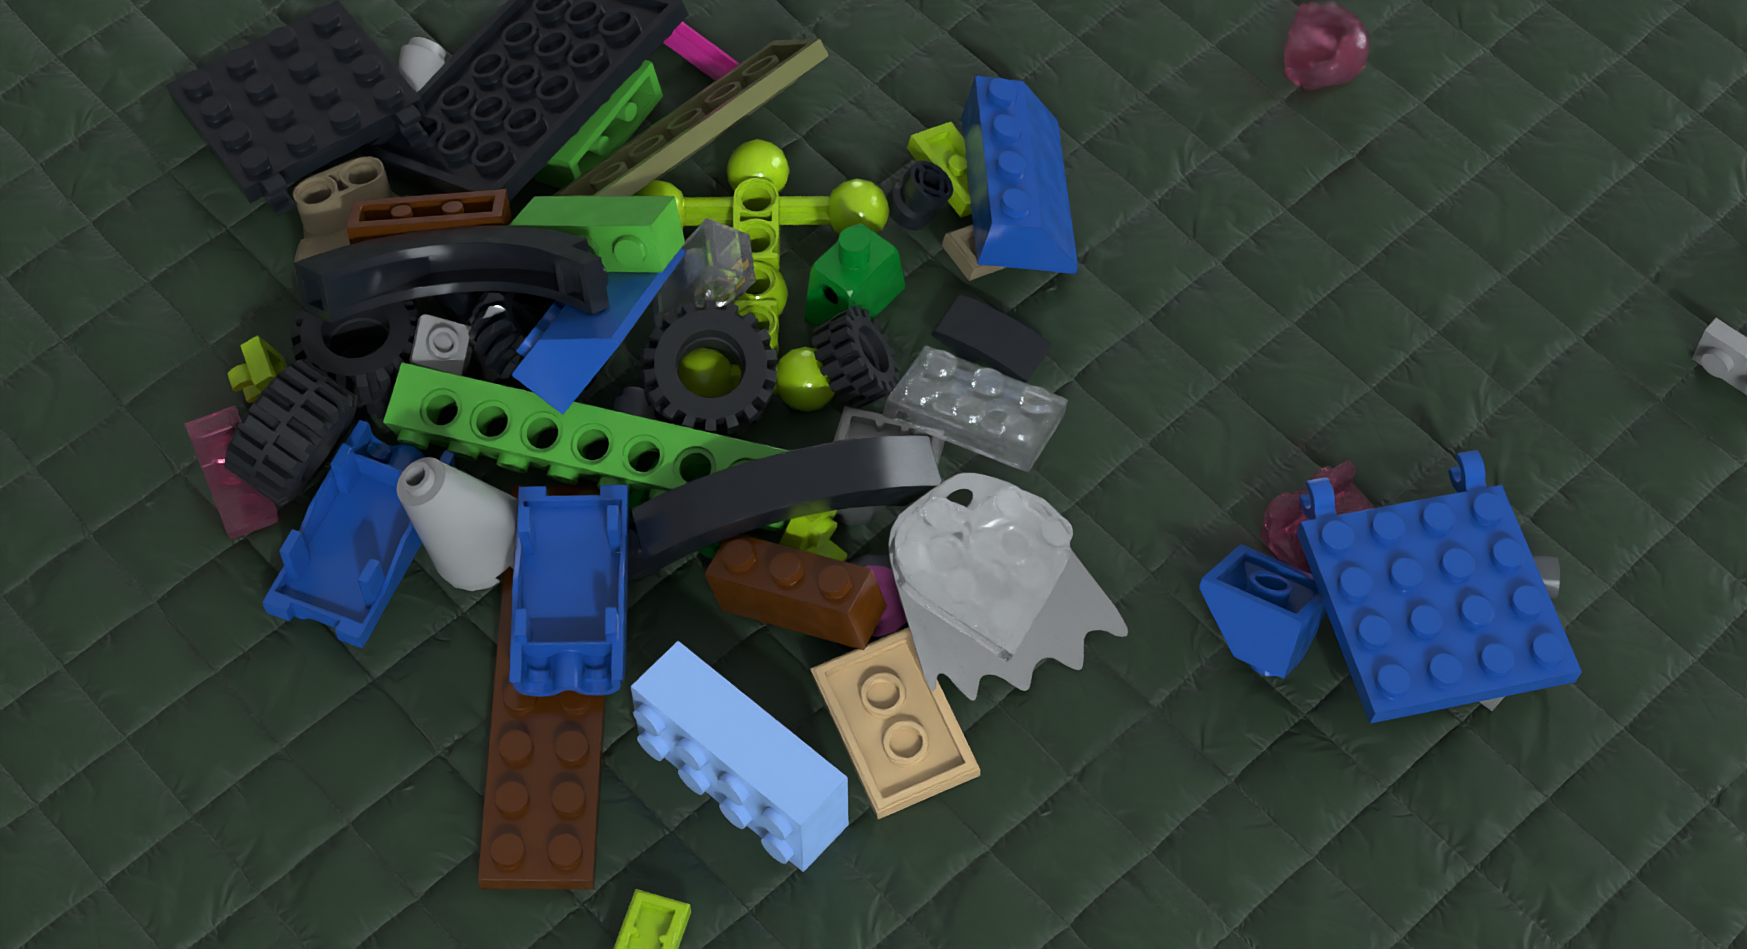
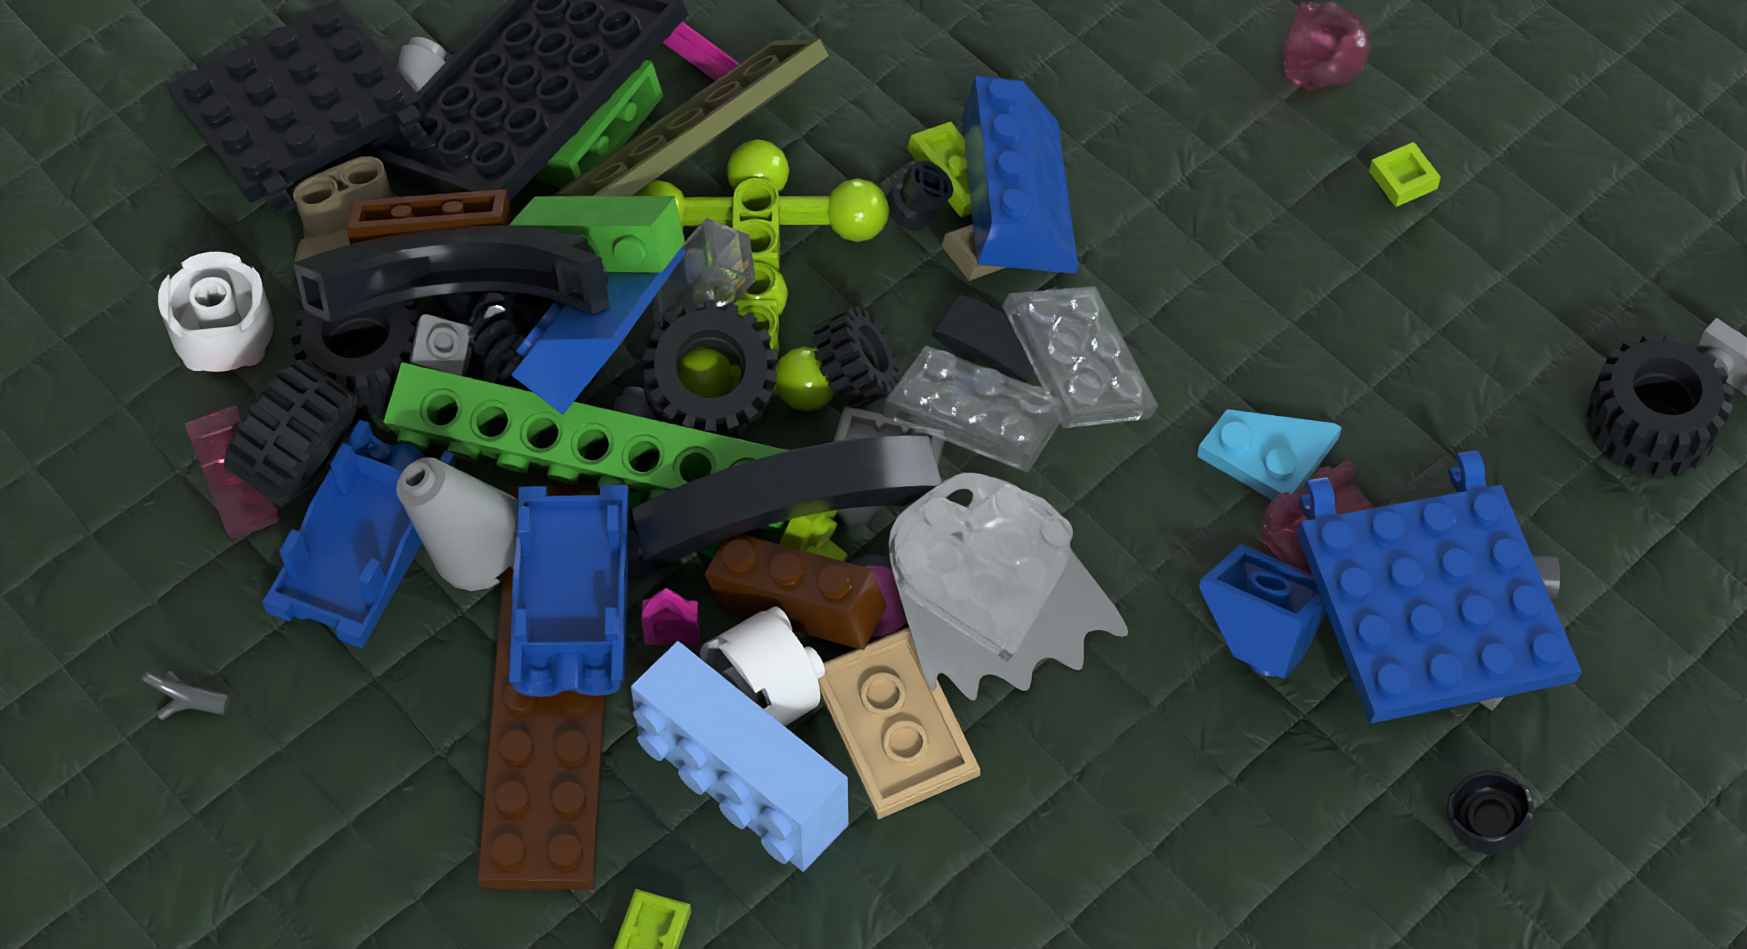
(186, 696): none -> dark grey bar
(216, 313): none -> white brick
(260, 368): lime tile -> none
(670, 619): none -> dark pink plate
(768, 664): none -> white brick
(854, 272): green torso -> none
(1079, 356): none -> clear plate
(1268, 450): none -> medium azure wing
(1404, 174): none -> lime plate
(1491, 812): none -> black hair
(1668, 373): none -> black tyre

